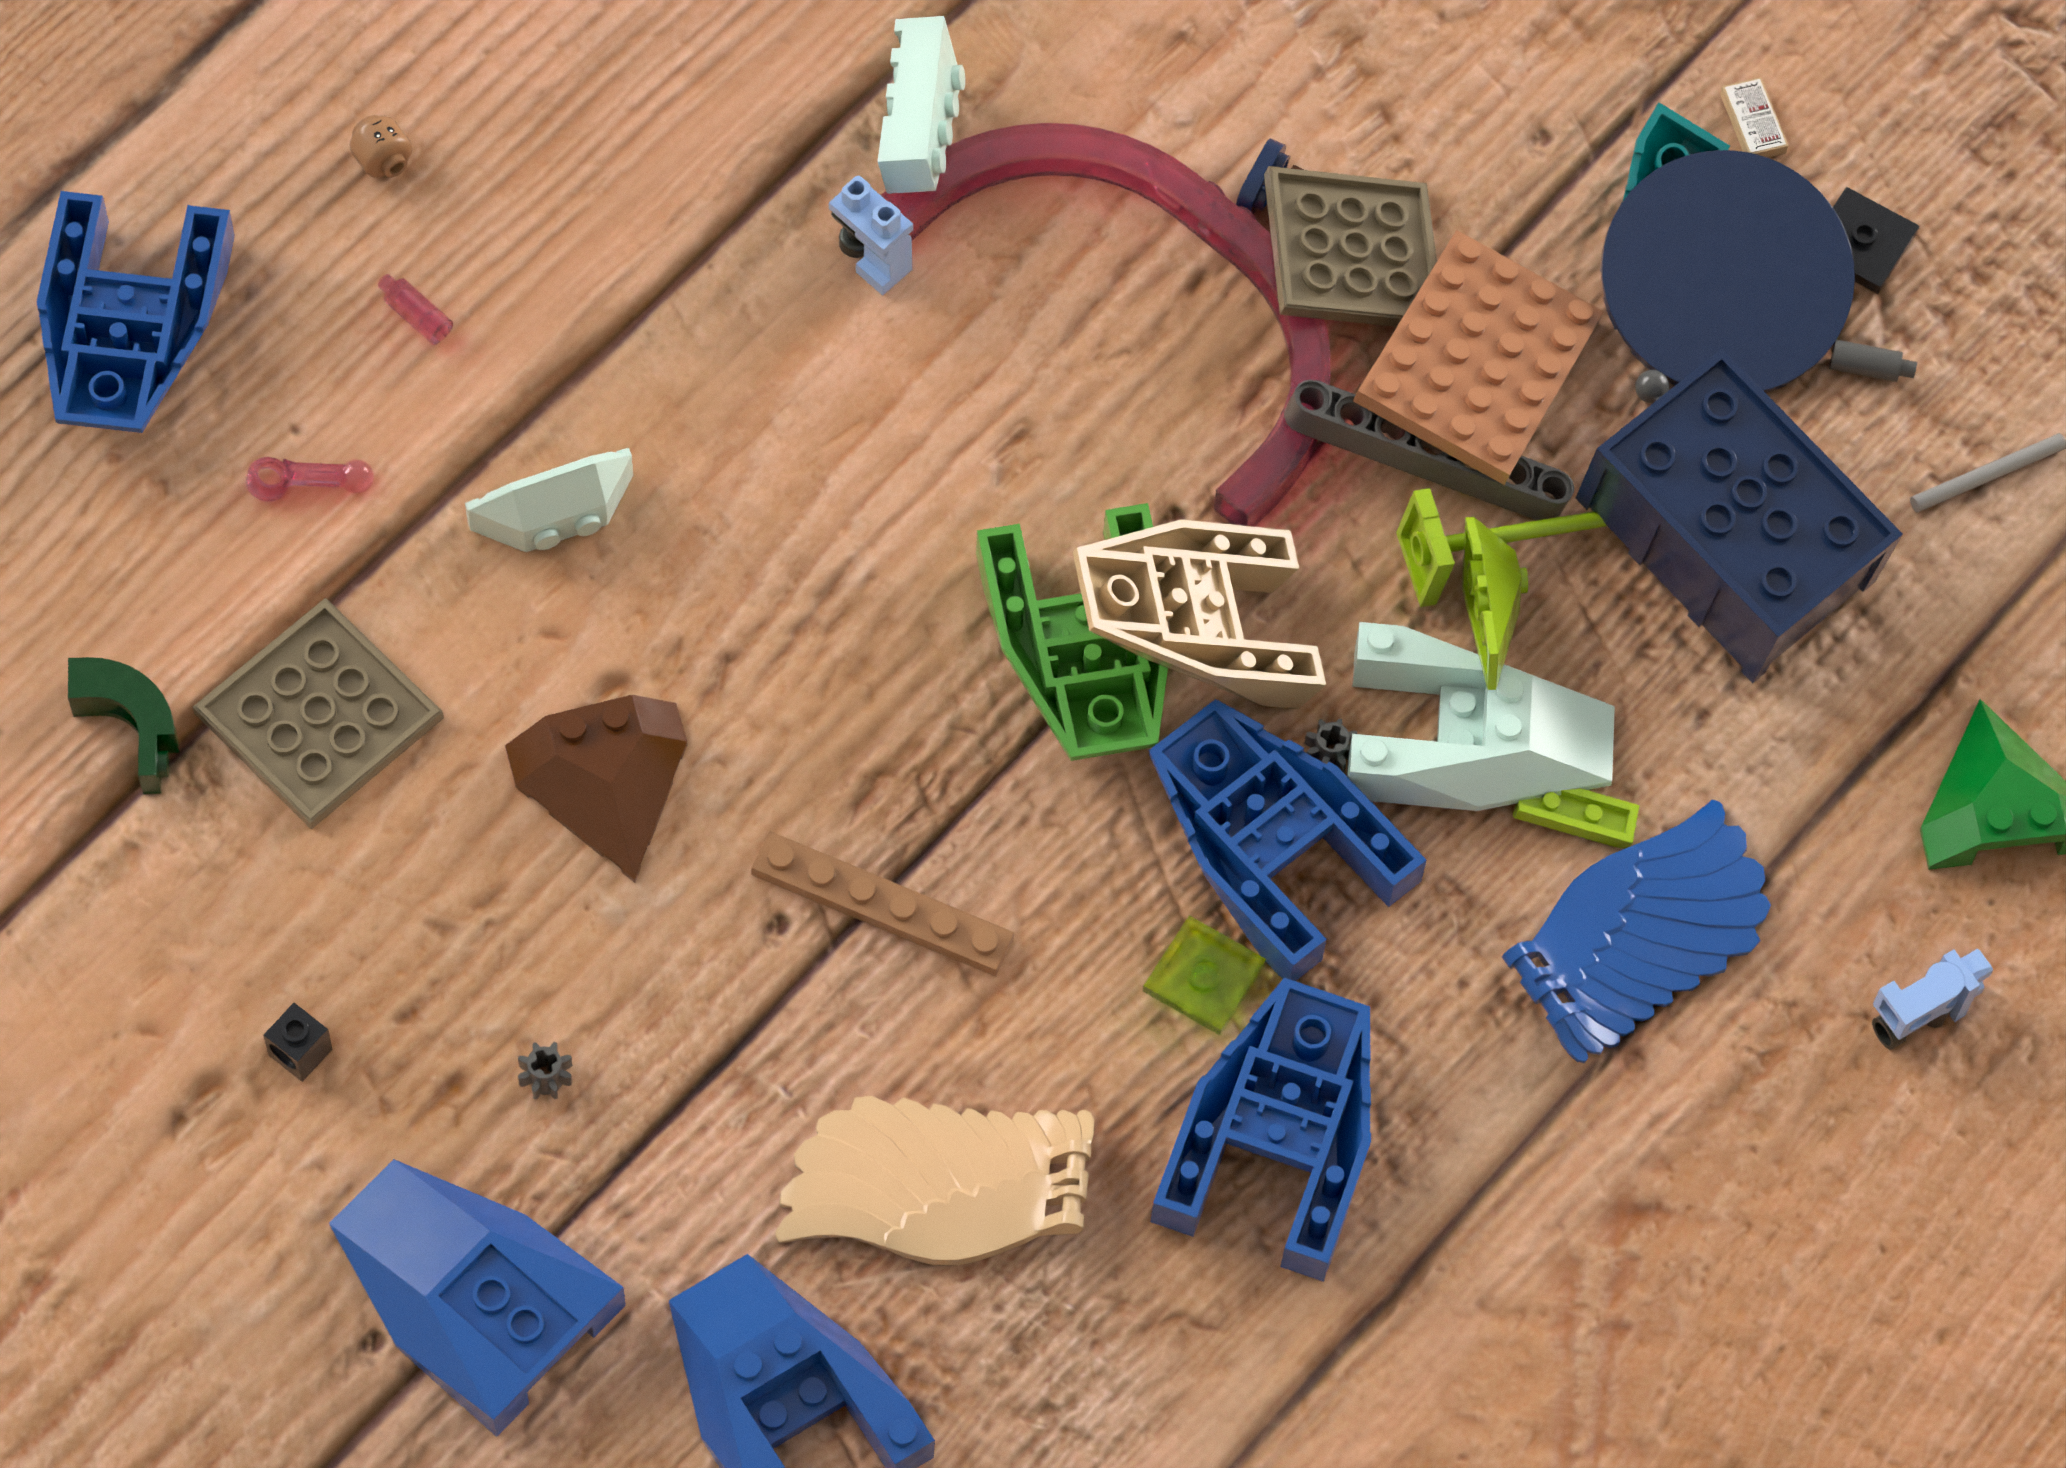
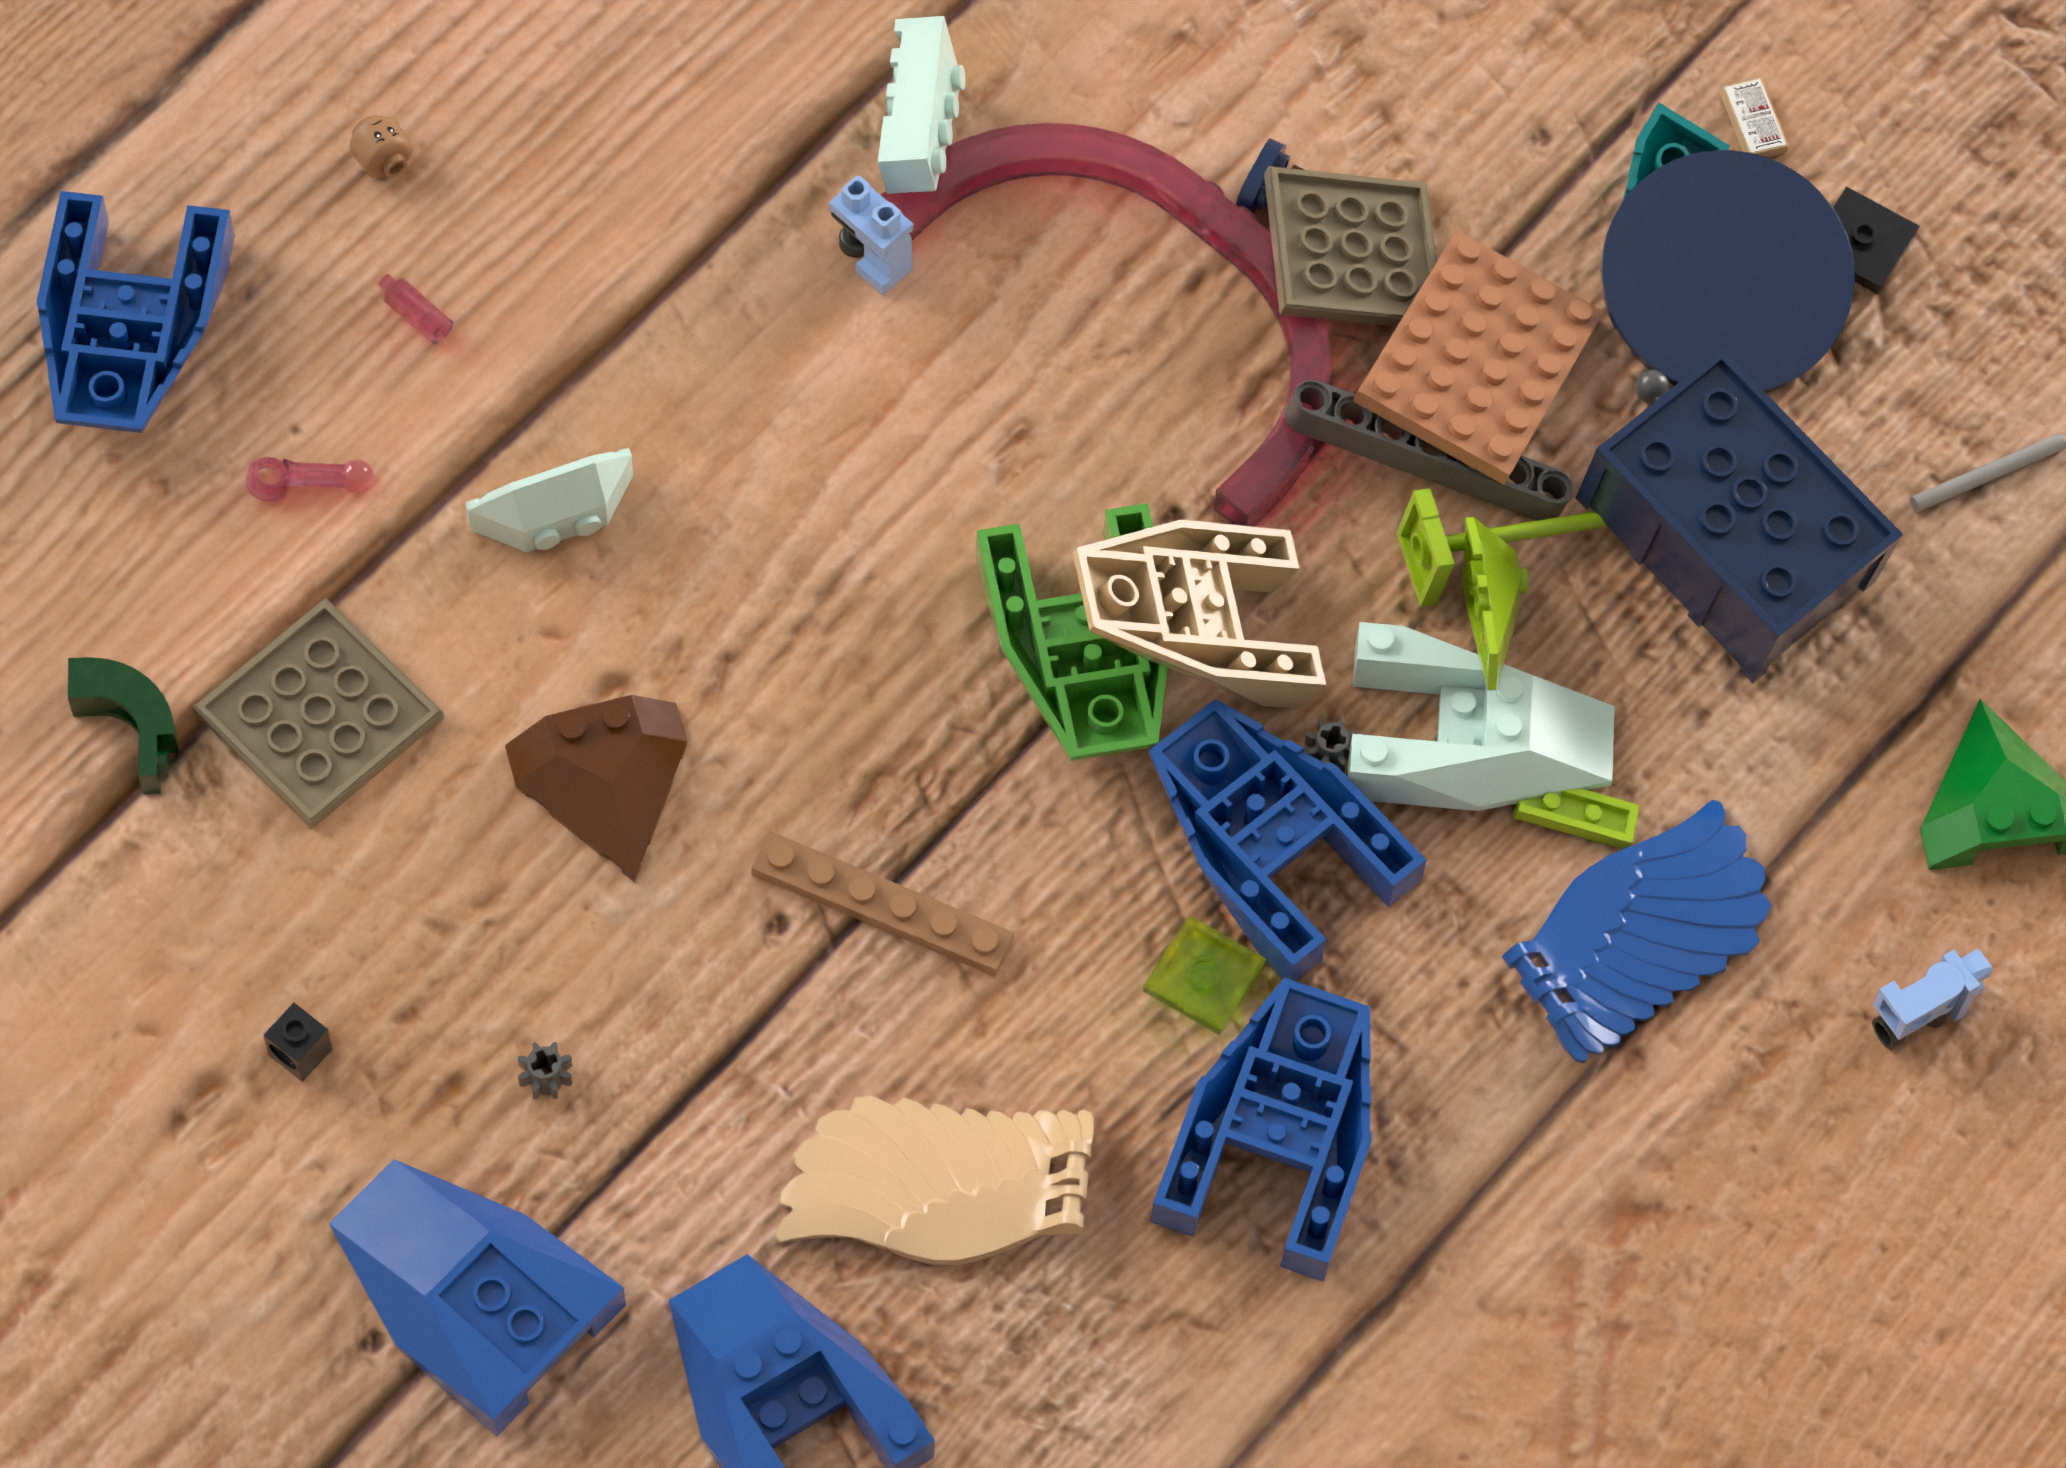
(1870, 361): dark grey cylinder -> none

